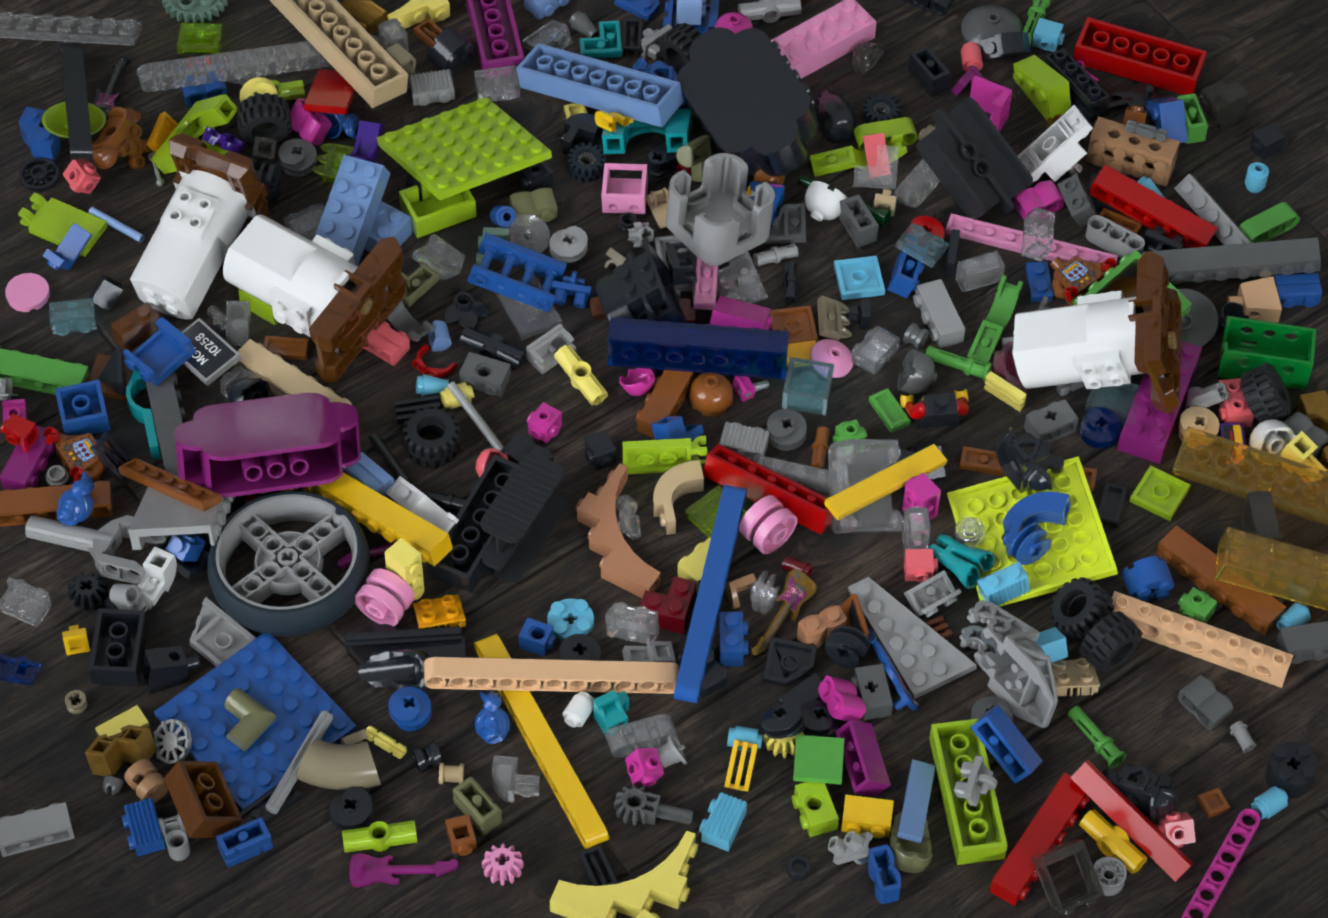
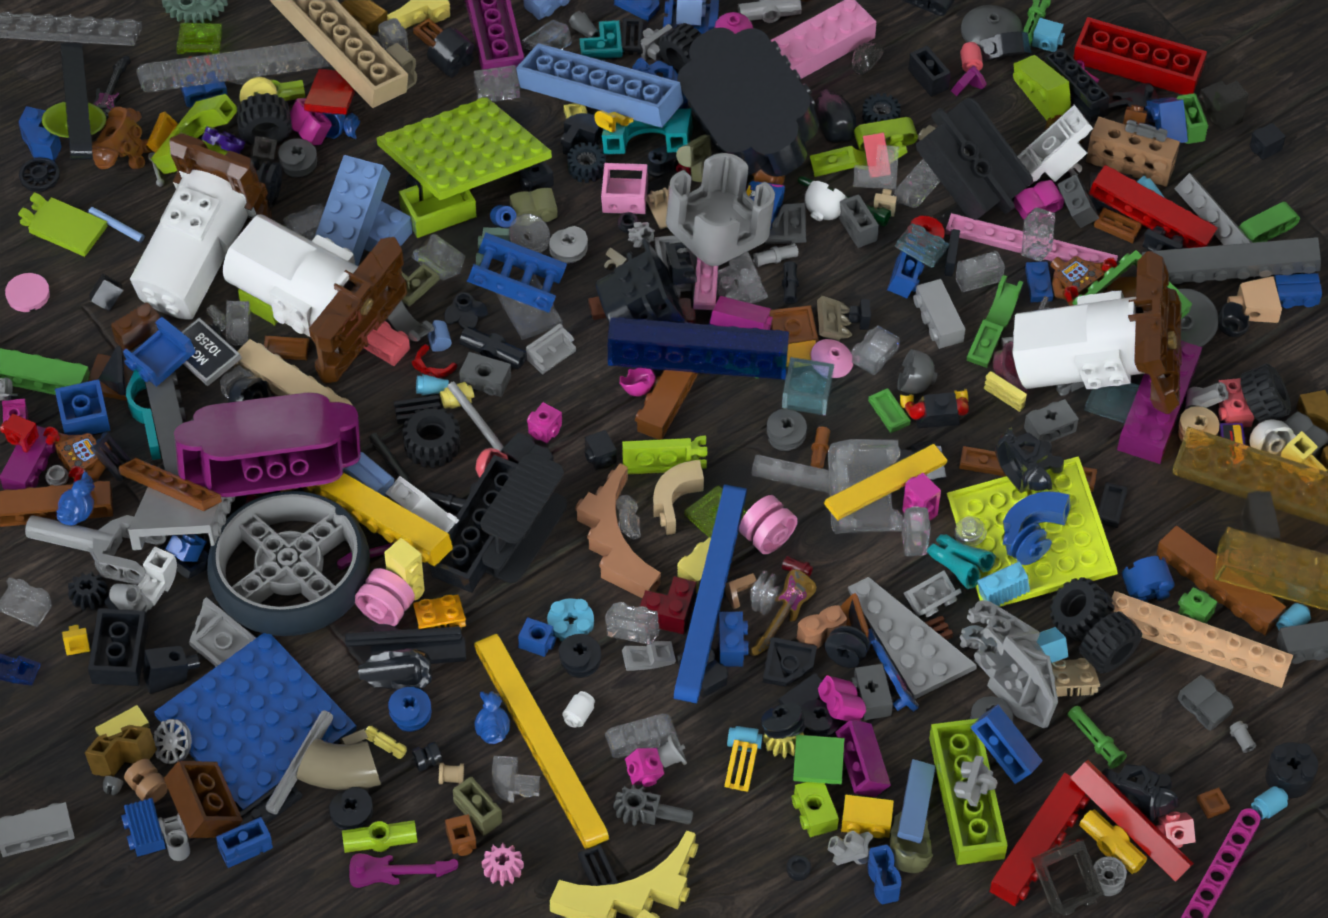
(68, 249): bracket -> none
(71, 696): dark tan bush -> none
(72, 316): clear light blue brick -> none
(81, 176): coral brick -> none
(252, 715): olive brick -> none
(331, 160): clear neon green plate -> none
(366, 141): dark purple arch -> none
(431, 87): light grey brick -> none
(550, 675): light nougat beam -> none
(573, 287): blue hips -> none
(587, 384): light yellow piece -> none
(611, 710): teal brick -> none
(673, 428): blue brick -> none
(711, 394): dark orange cylinder -> none
(723, 822): medium azure brick -> none
(736, 470): red brick -> none
(745, 440): light grey brick -> none
(746, 389): dark pink piece -> none
(849, 430): bright green brick -> none
(859, 277): medium azure plate -> none
(916, 336): dark grey wheel -> none
(919, 564): coral brick -> none
(968, 365): bright green pin -> none
(992, 99): dark pink bracket -> none
(1100, 427): clear blue piece -> none
(1113, 237): light grey beam -> none
(1160, 493): lime tile -> none
(1256, 177): medium azure brick -> none
(1289, 357): green piece -> none

